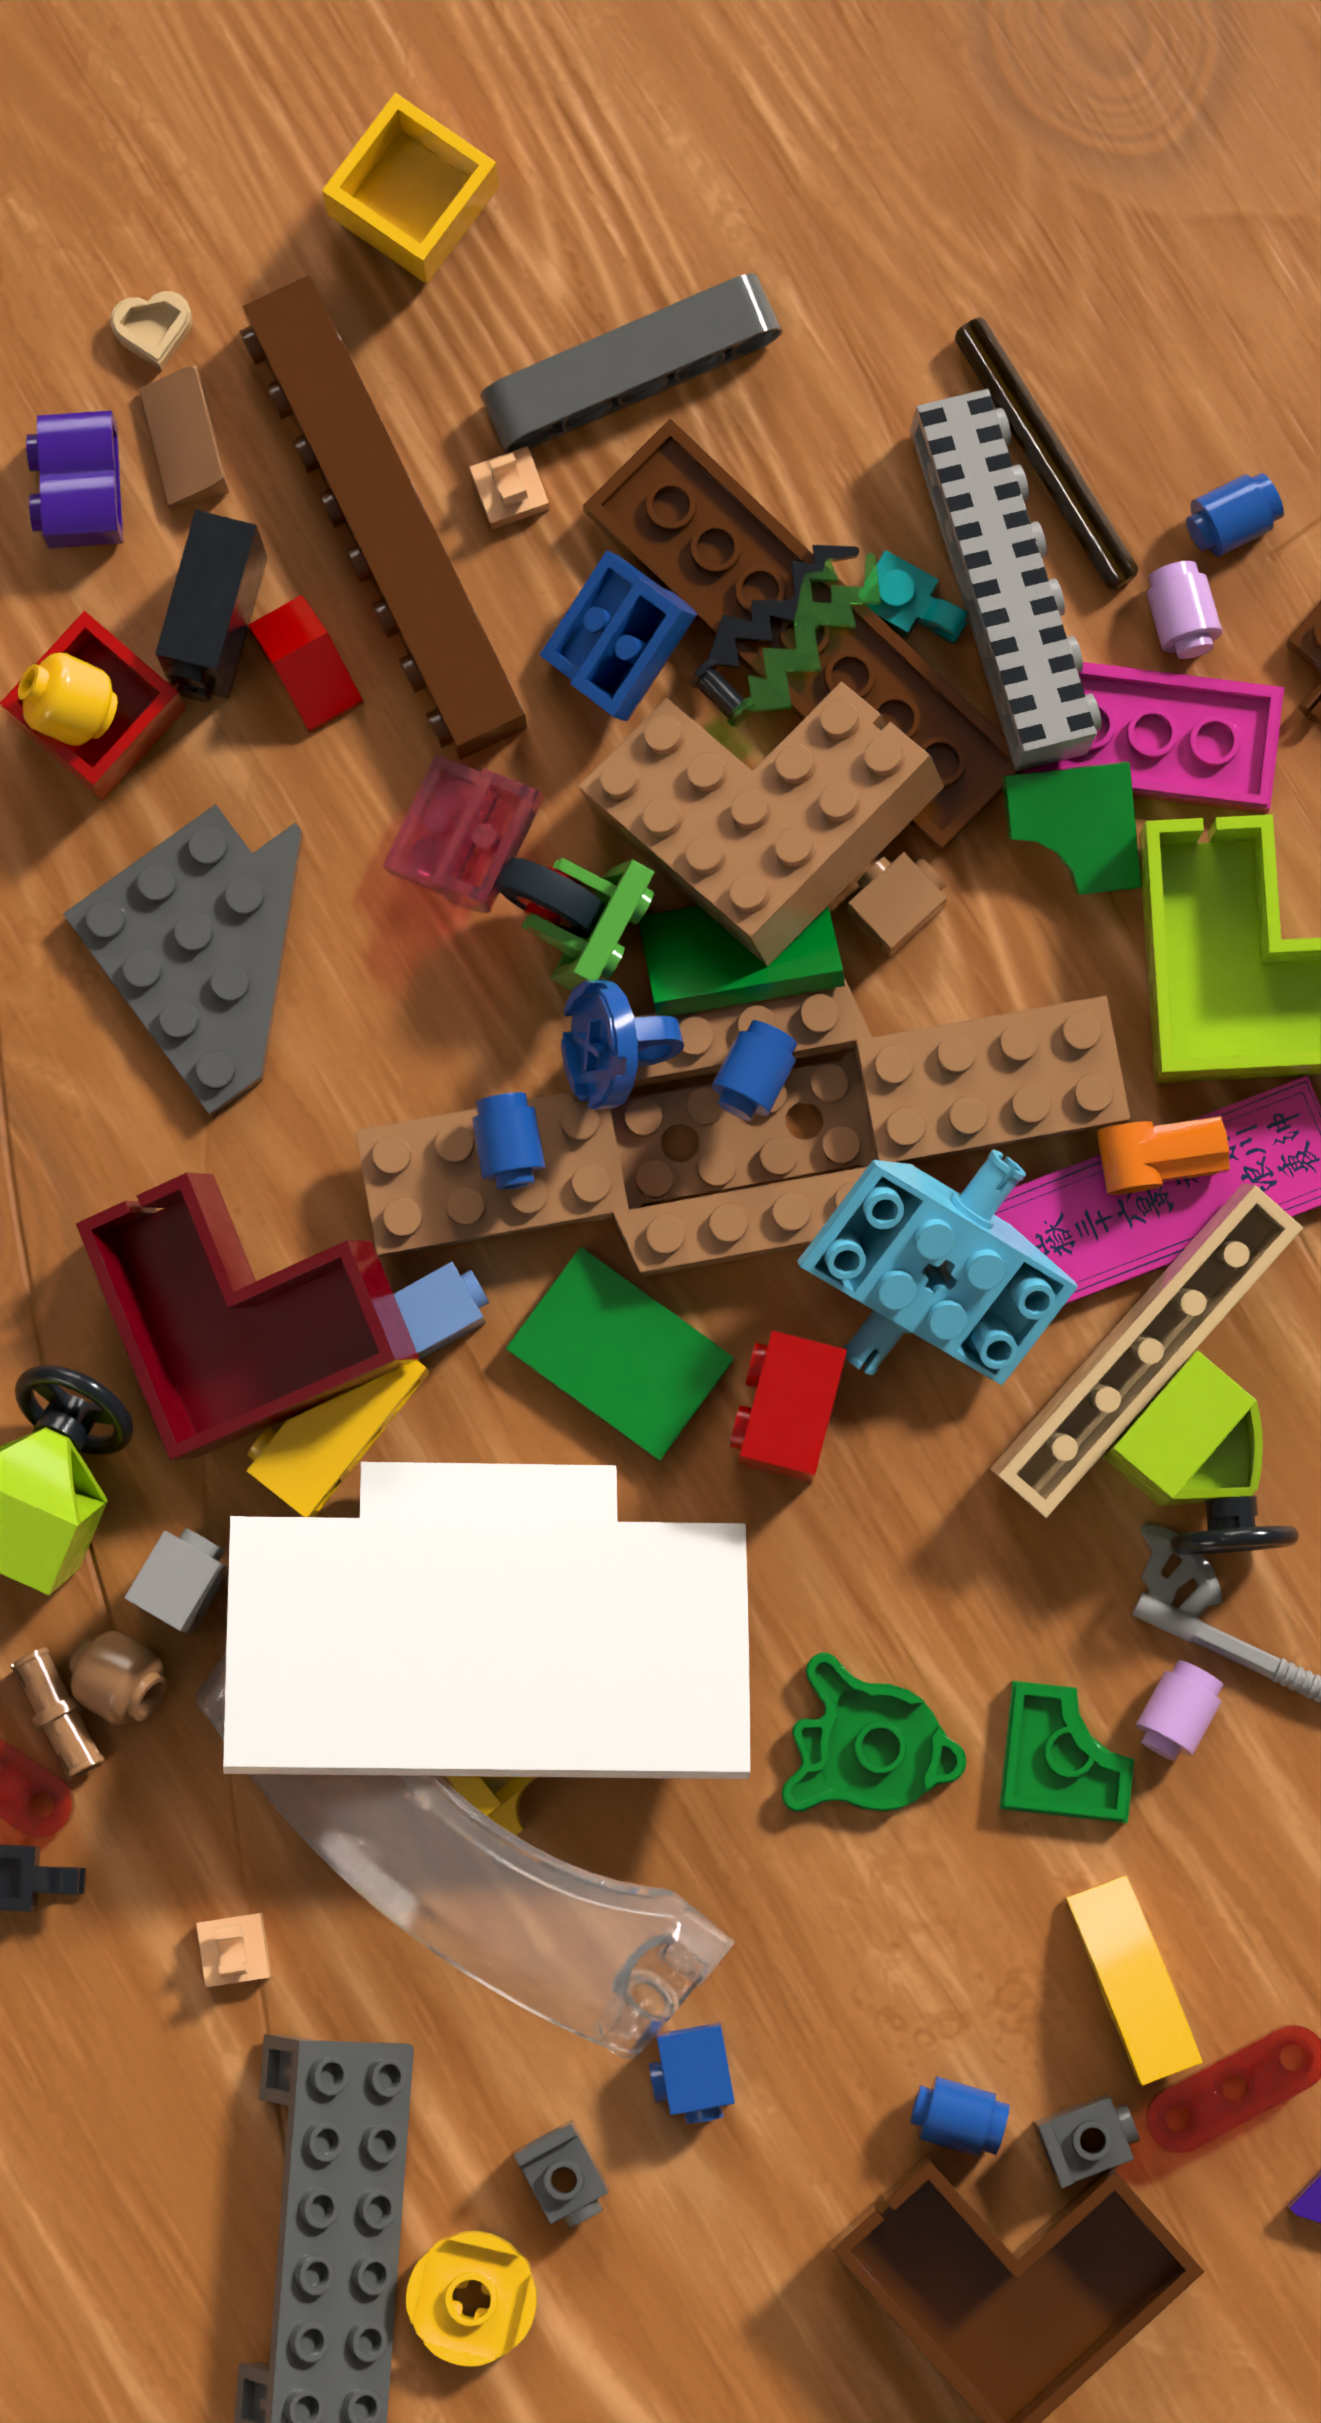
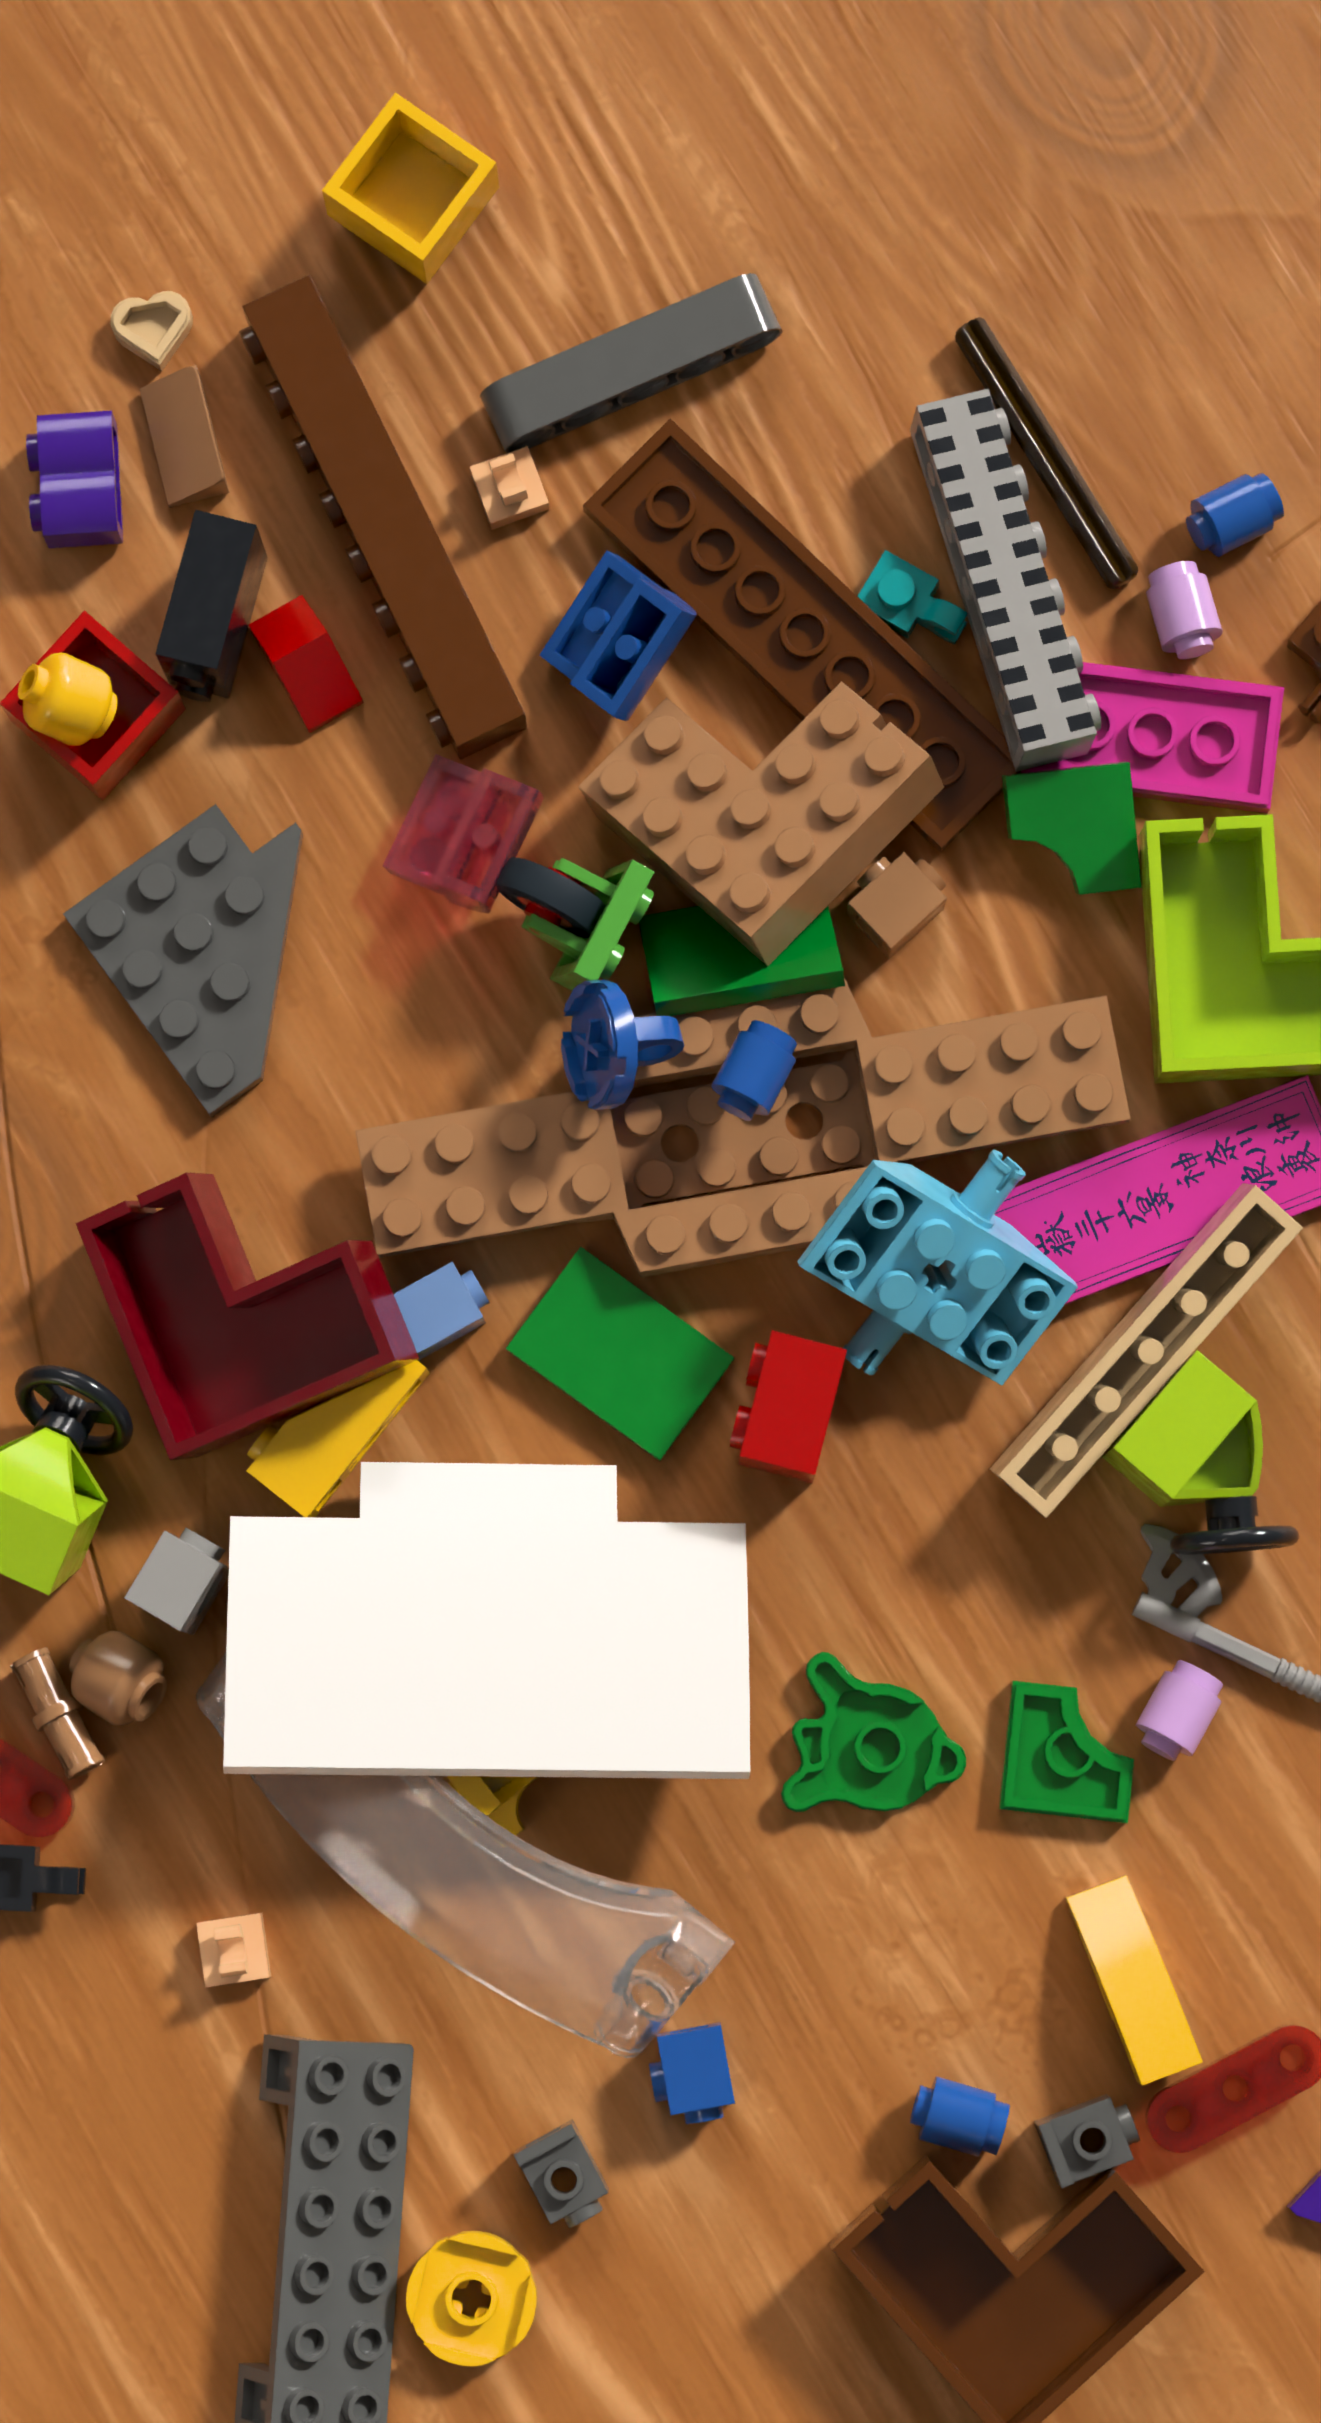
(508, 1140): blue brick -> none
(805, 614): piece -> none
(1146, 1155): orange piece -> none

